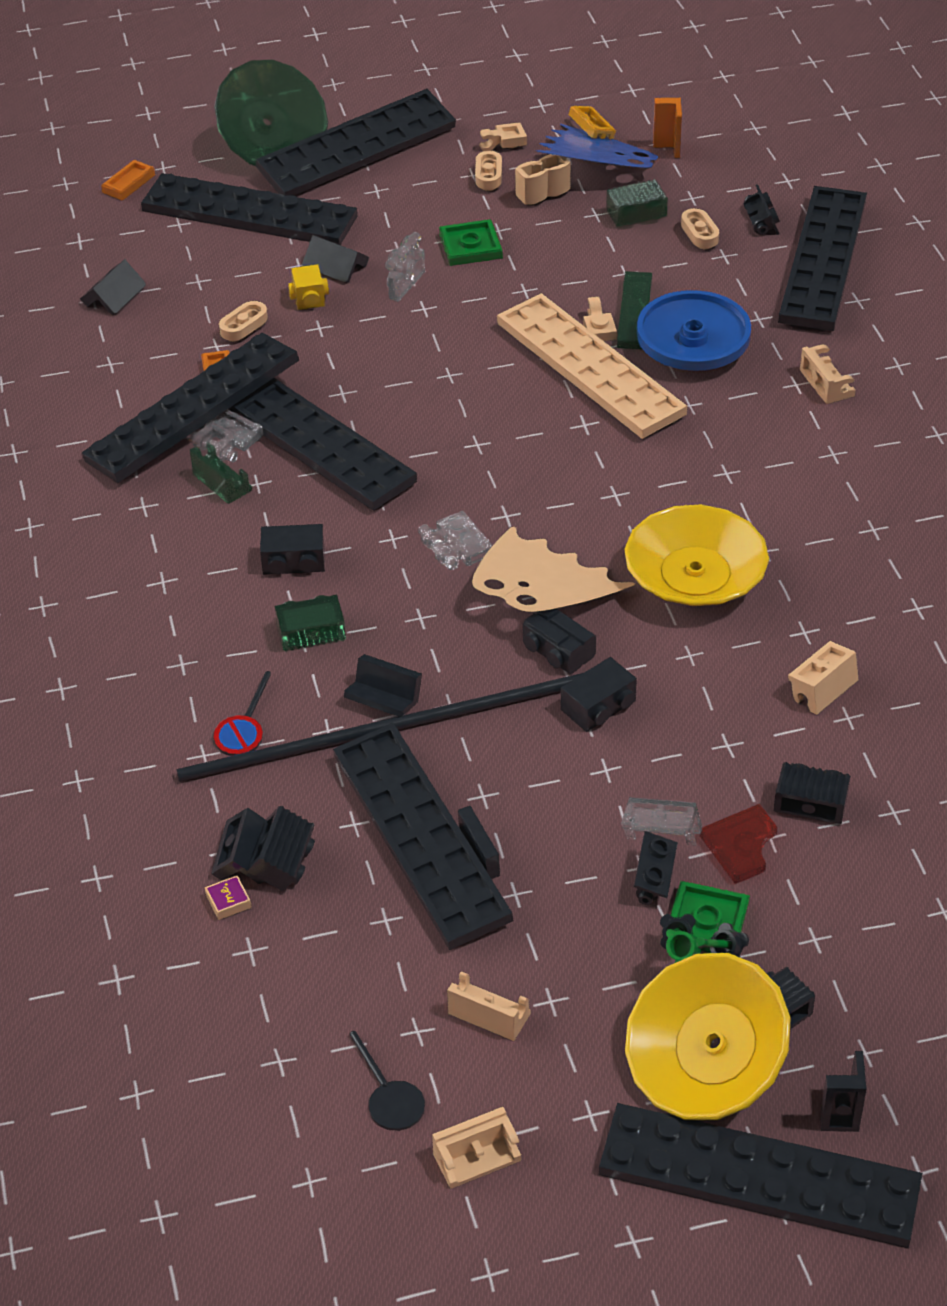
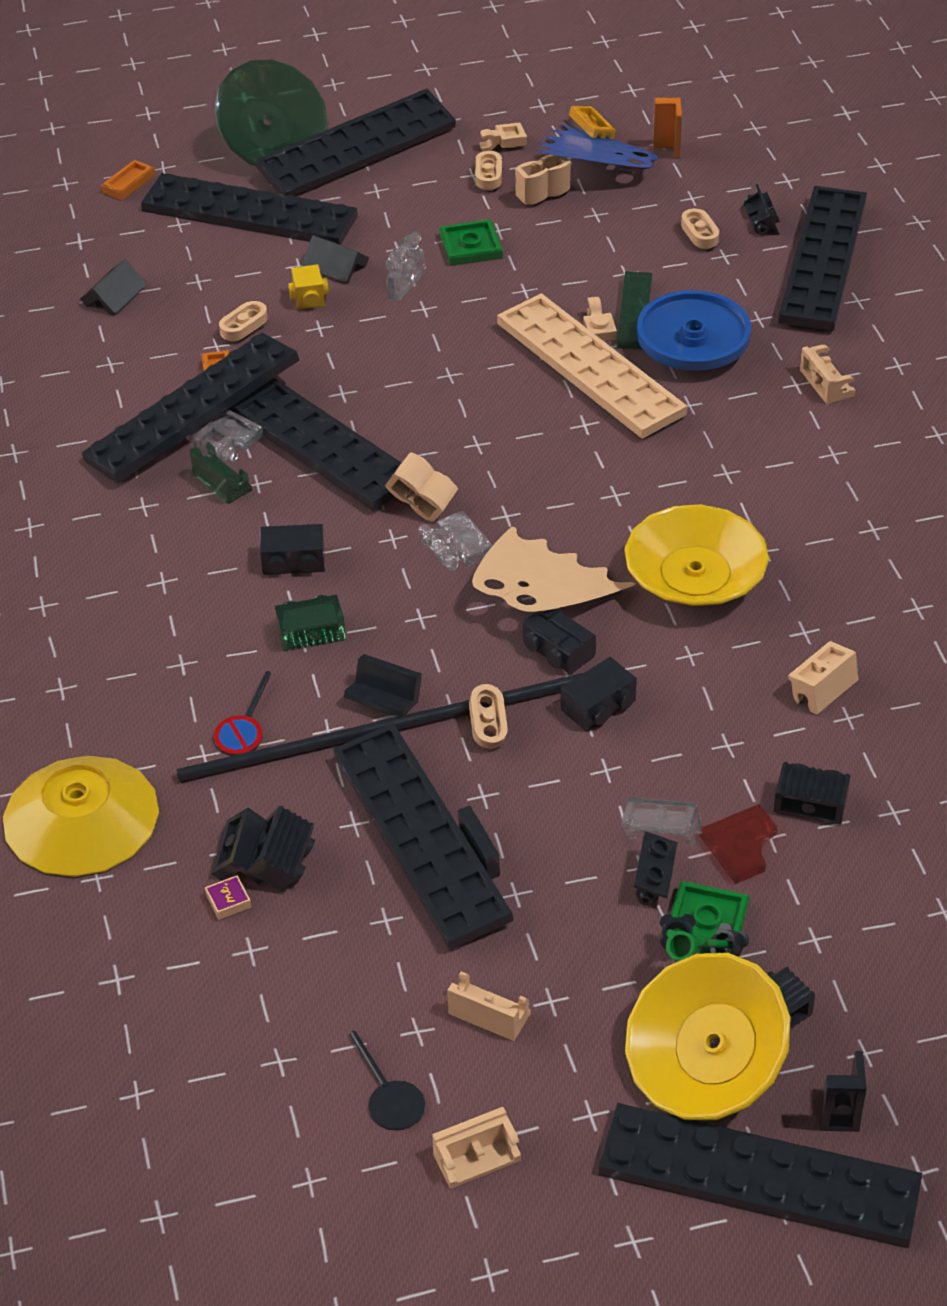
(80, 816): none -> yellow dish
(421, 487): none -> light nougat brick
(490, 718): none -> light nougat plate
(636, 203): brick -> none

